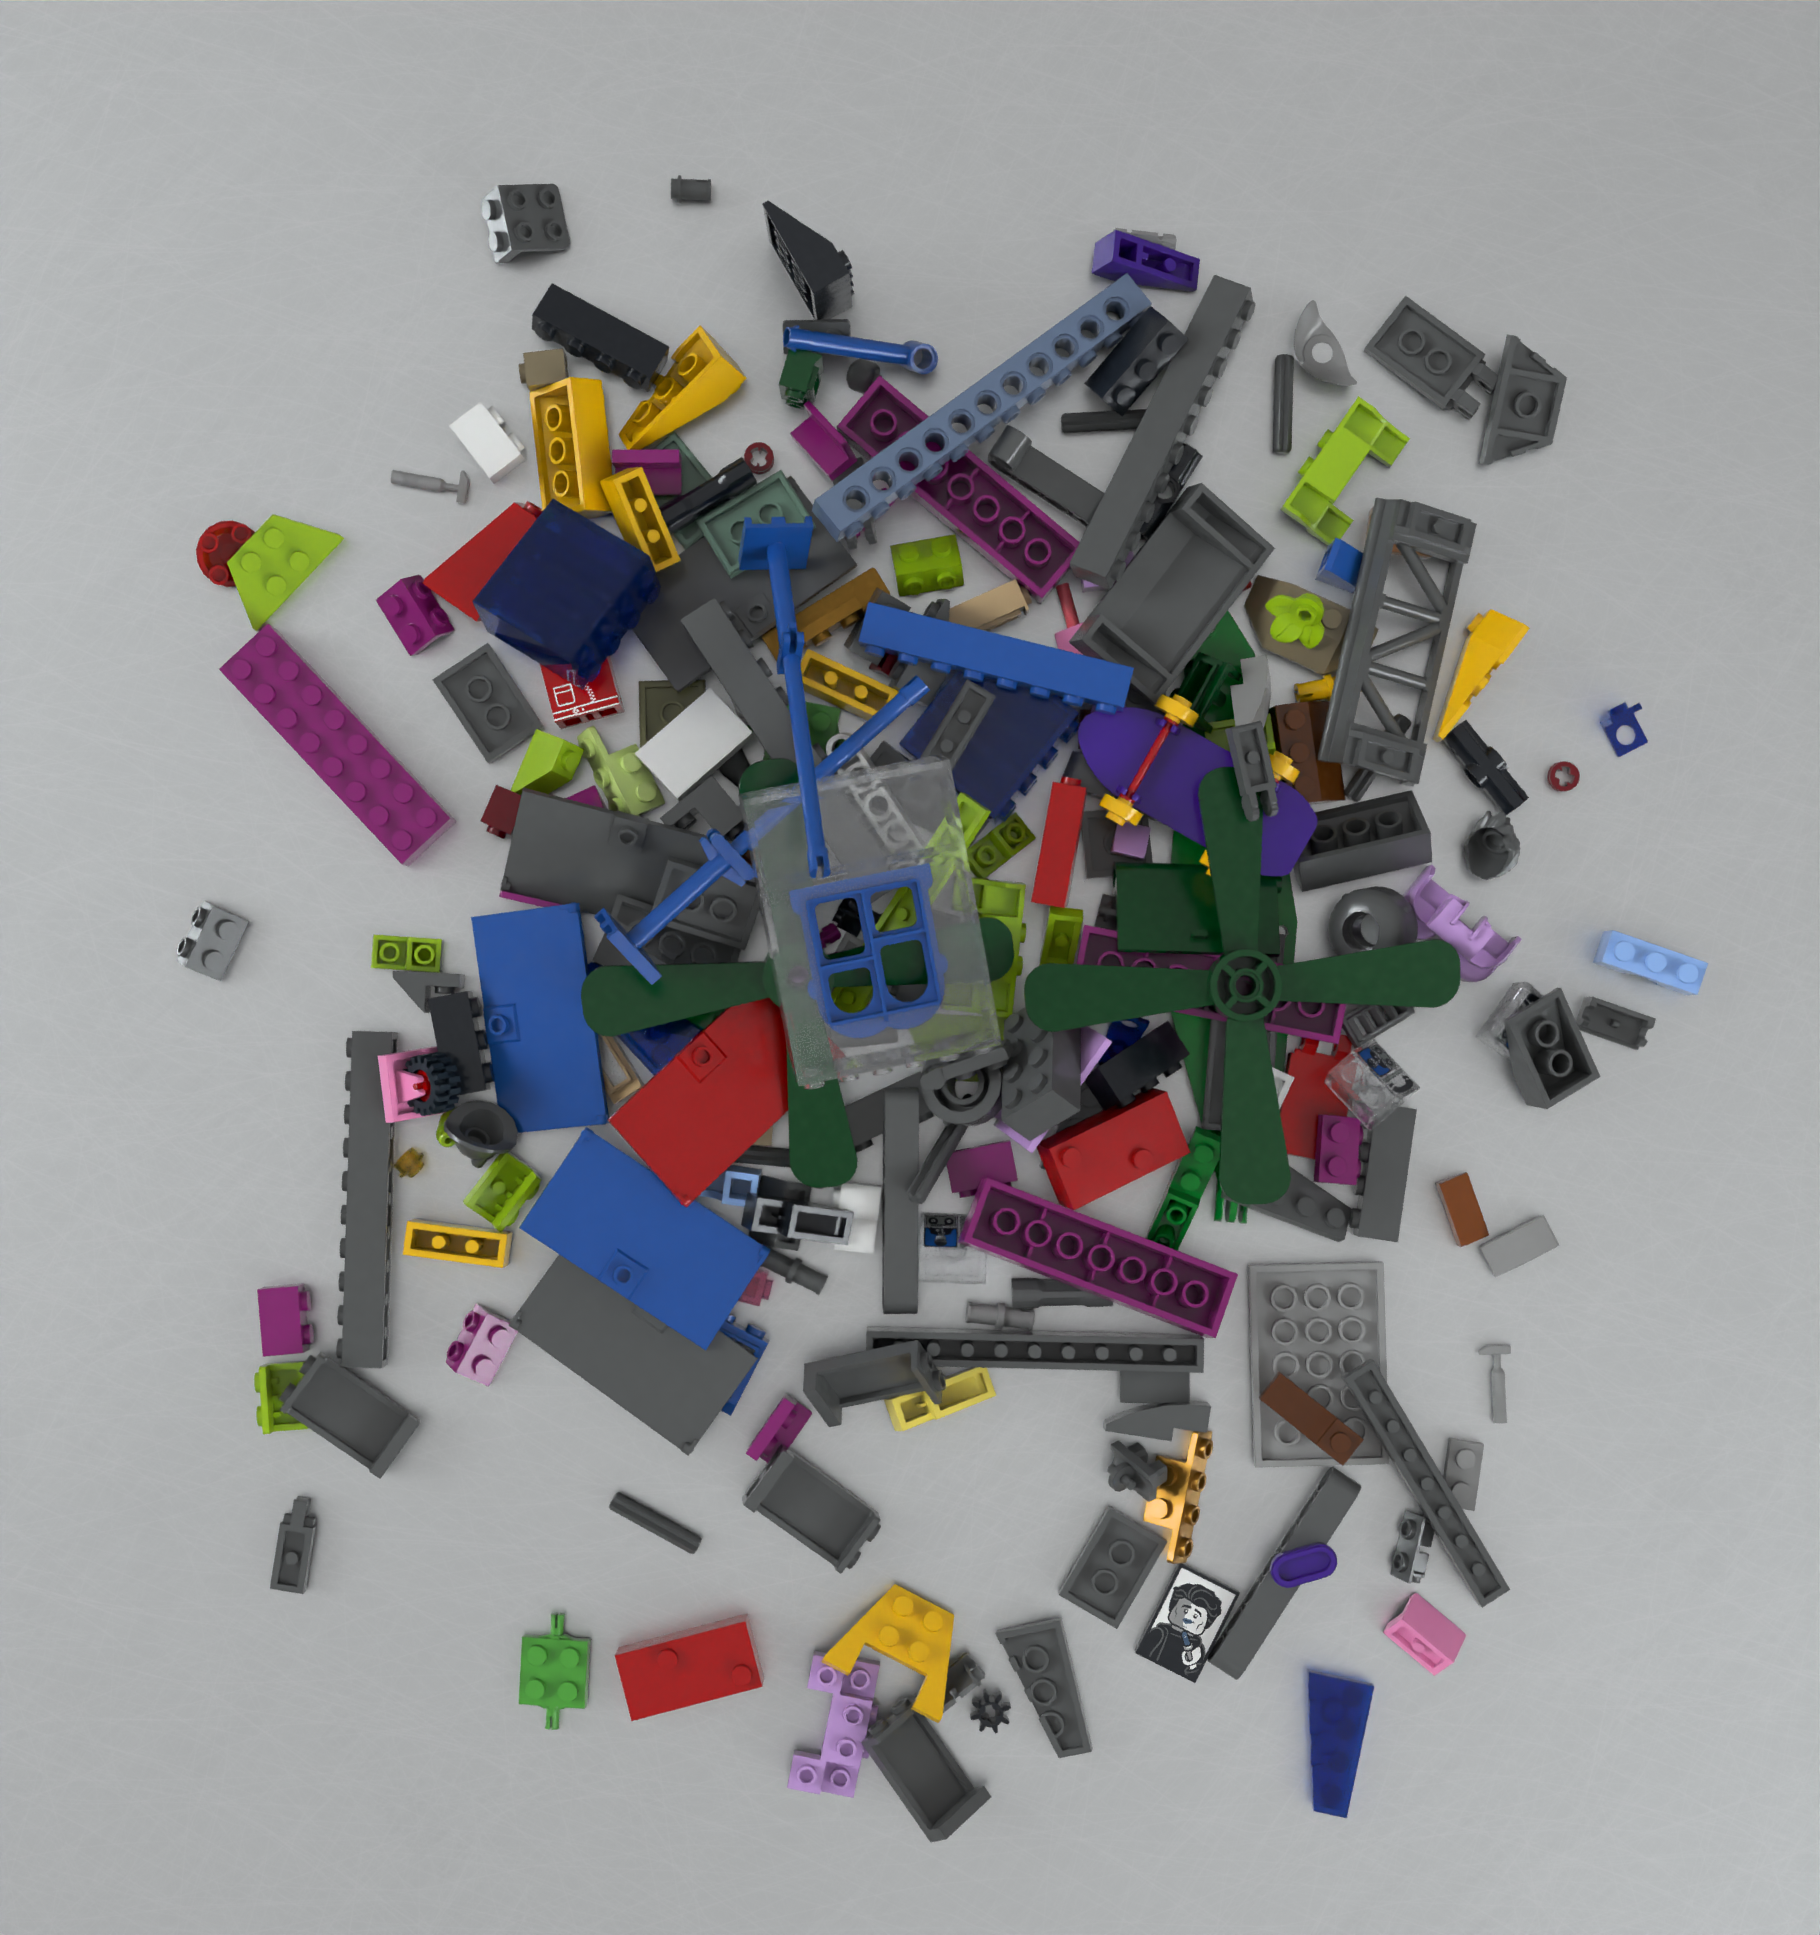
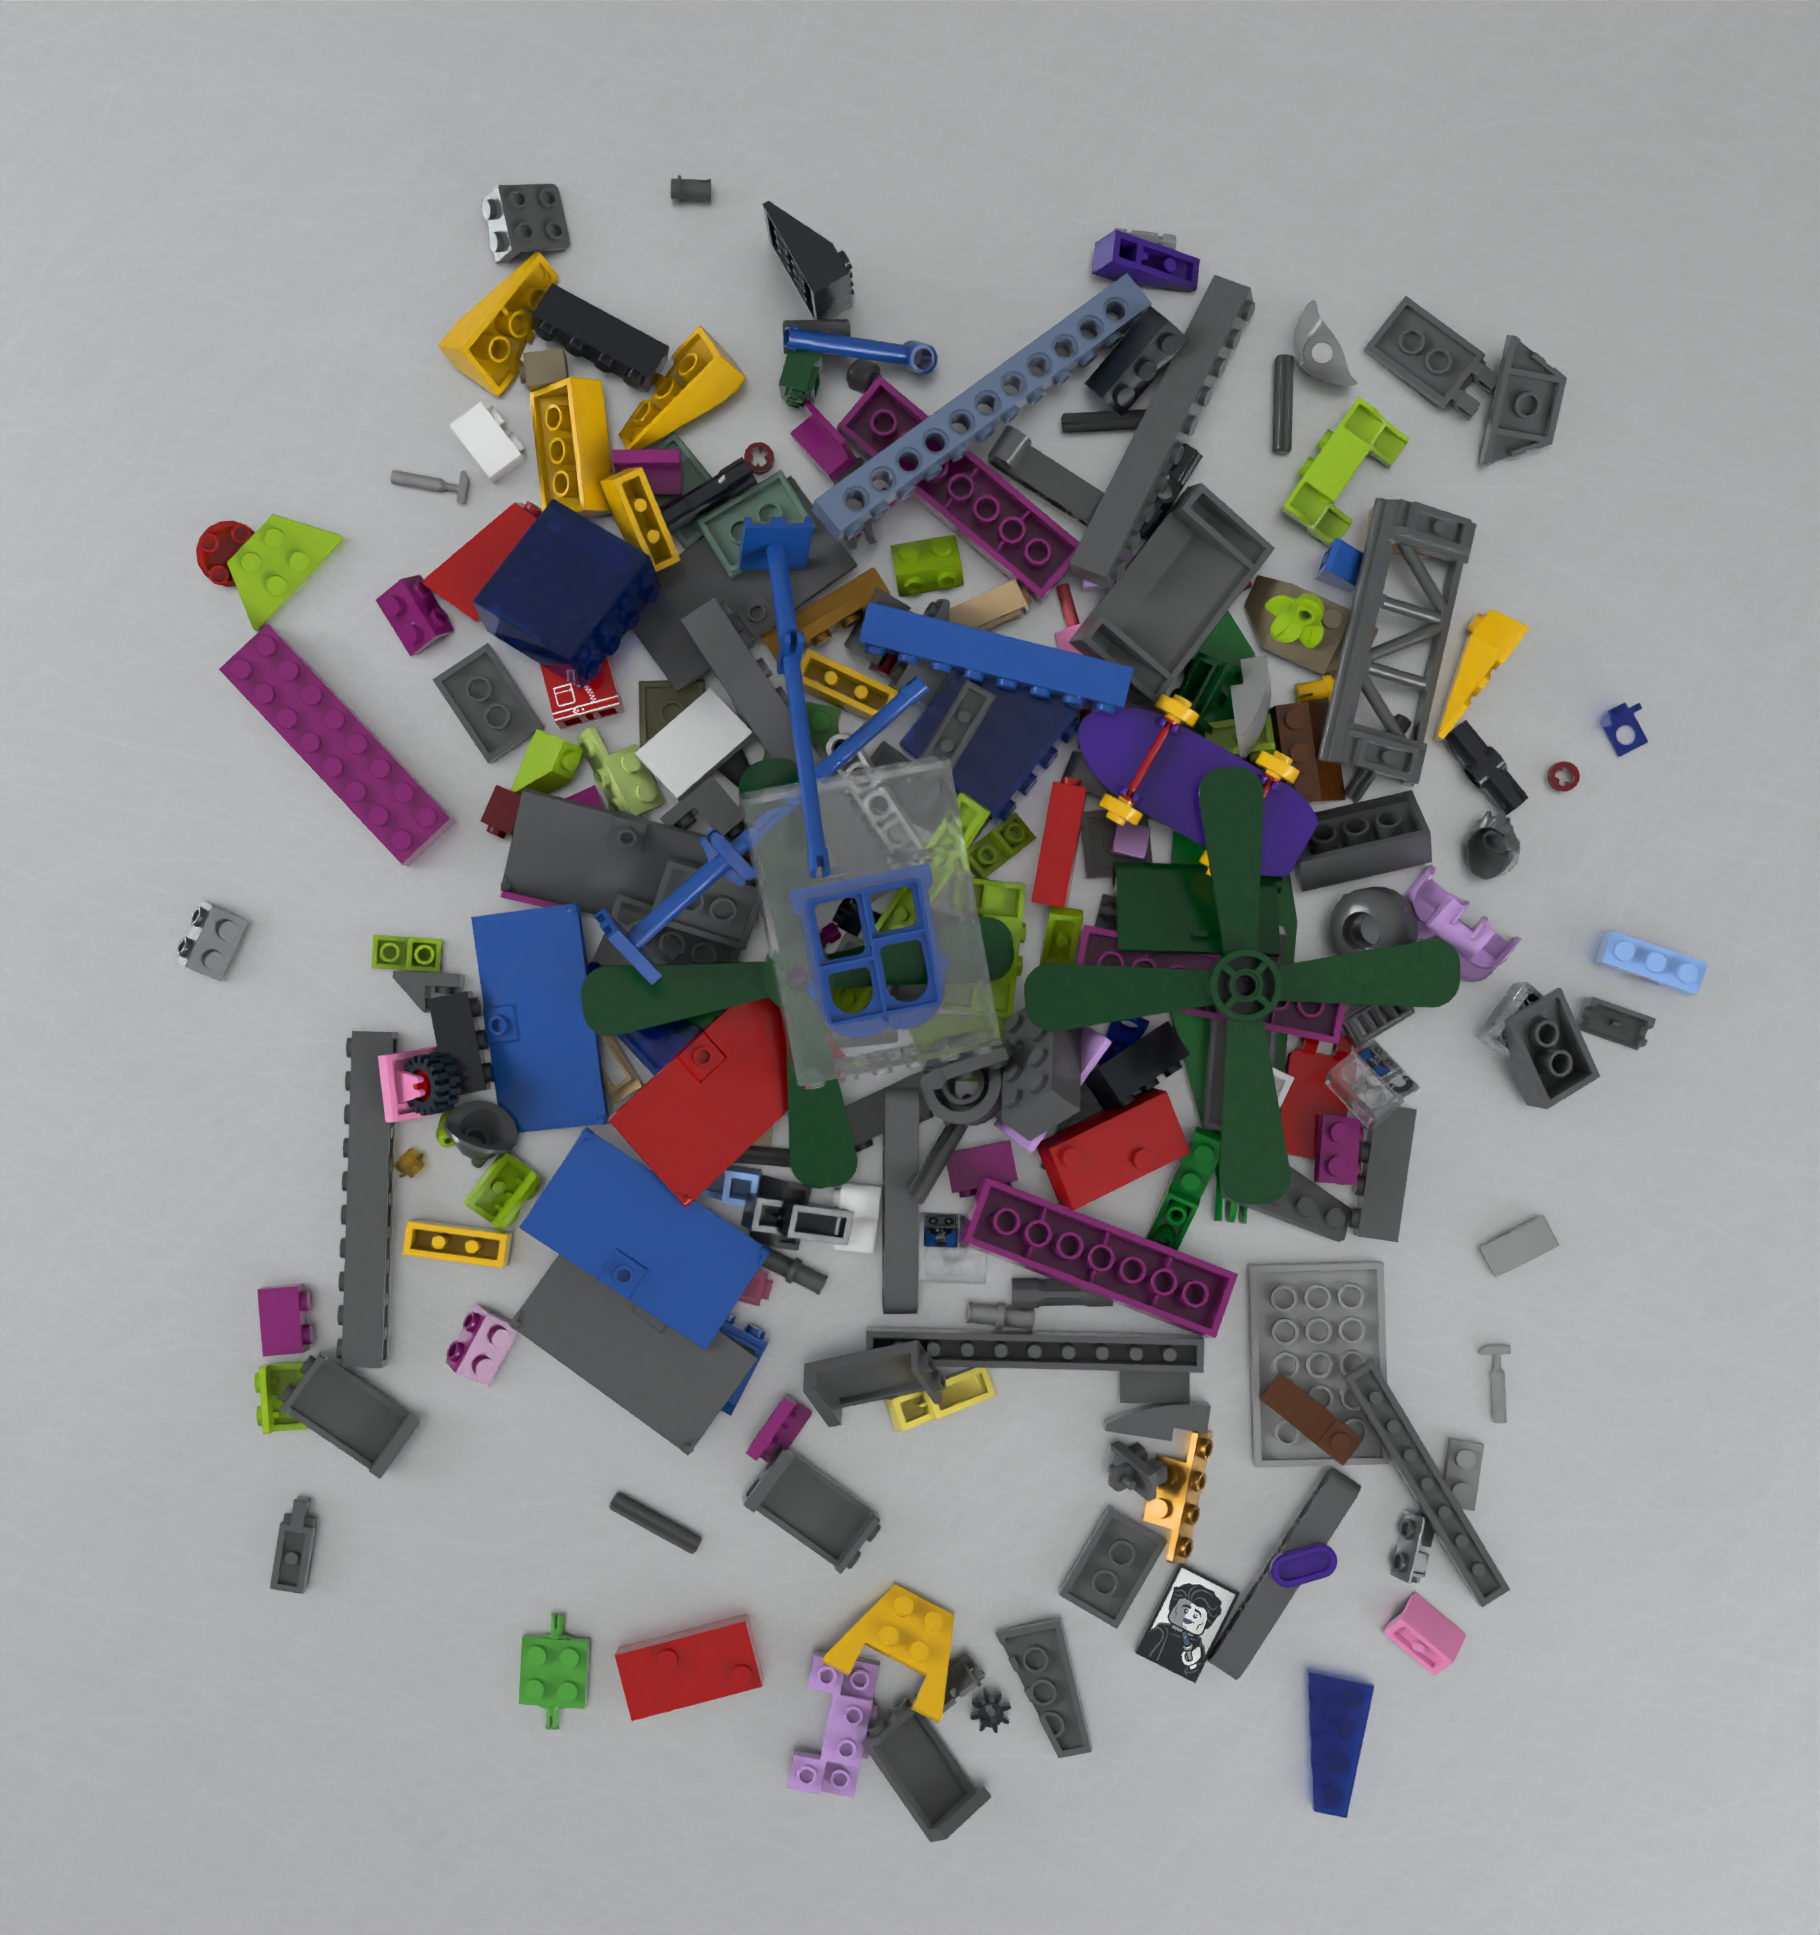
(495, 331): none -> yellow wedge
(1253, 769): dark grey hinge -> none
(1462, 1209): dark orange slope -> none

